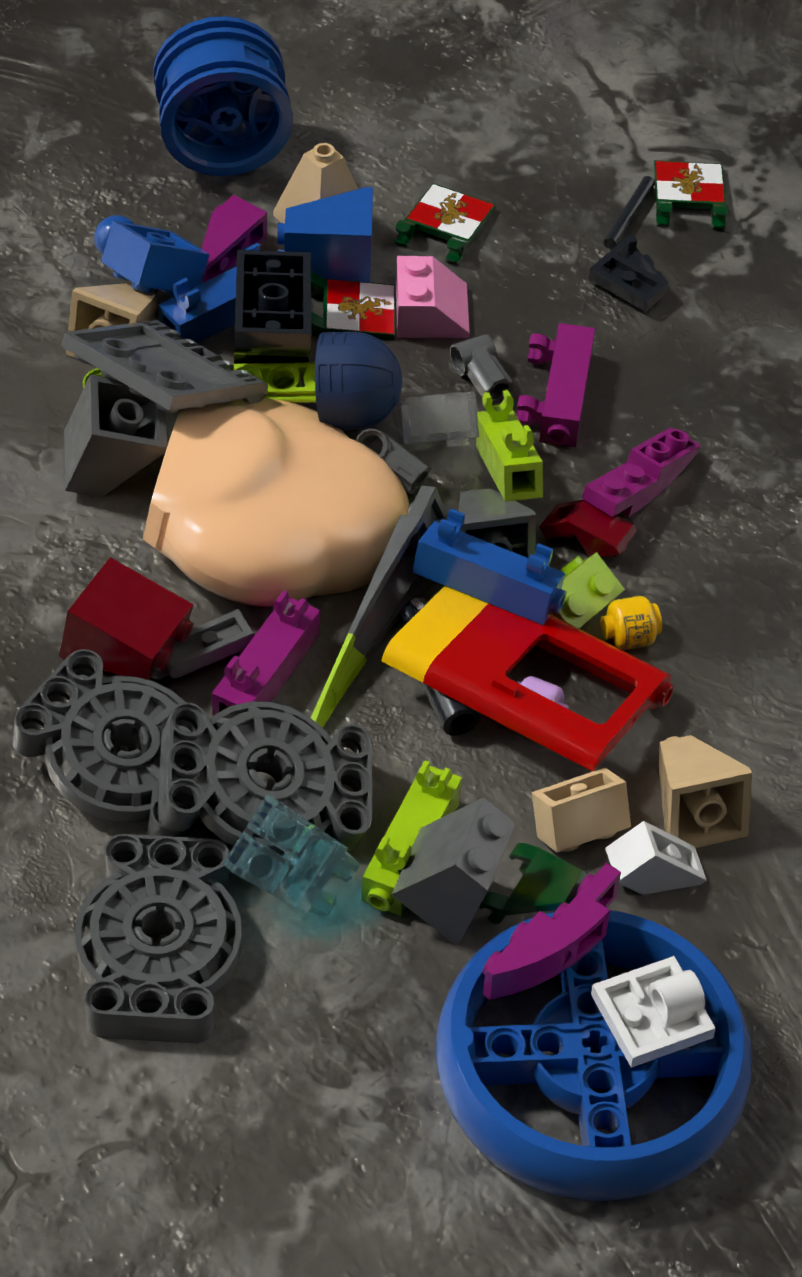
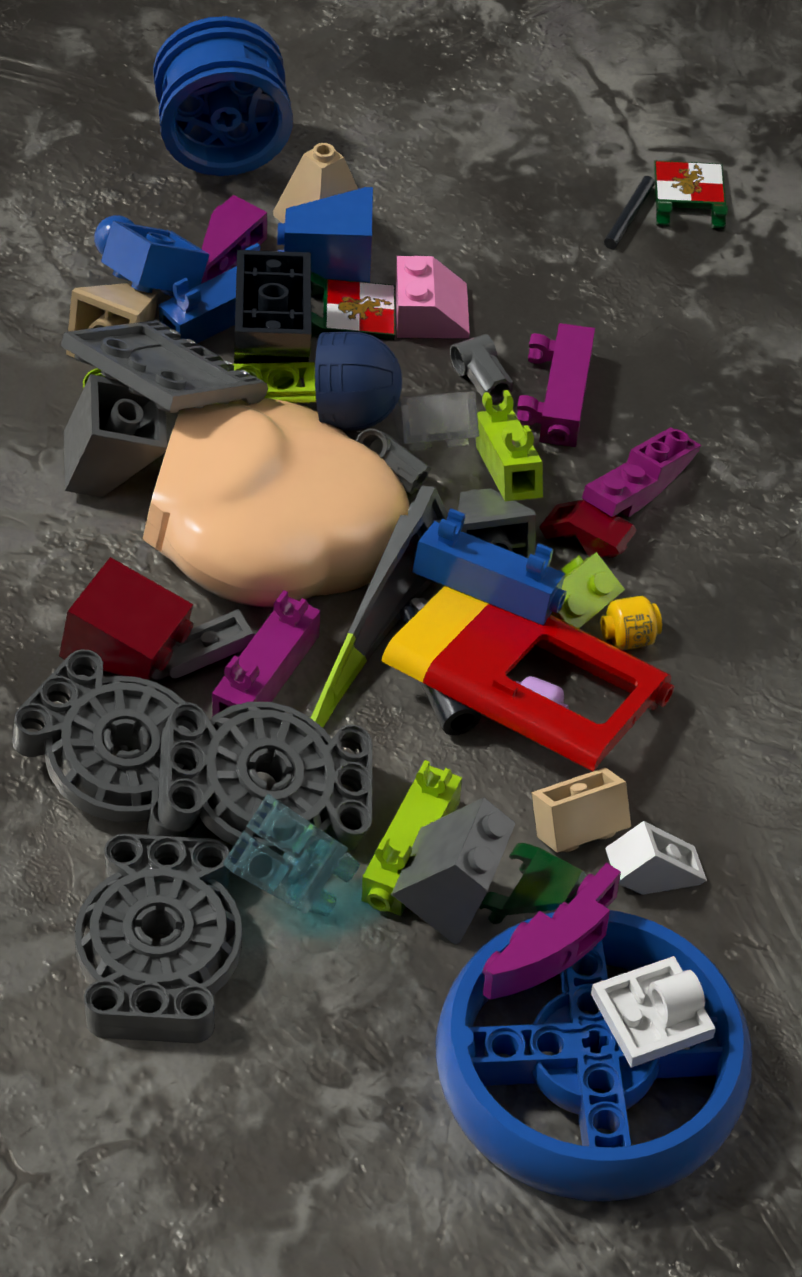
(447, 216): flag -> none
(630, 275): black wing -> none
(703, 792): tan slope -> none

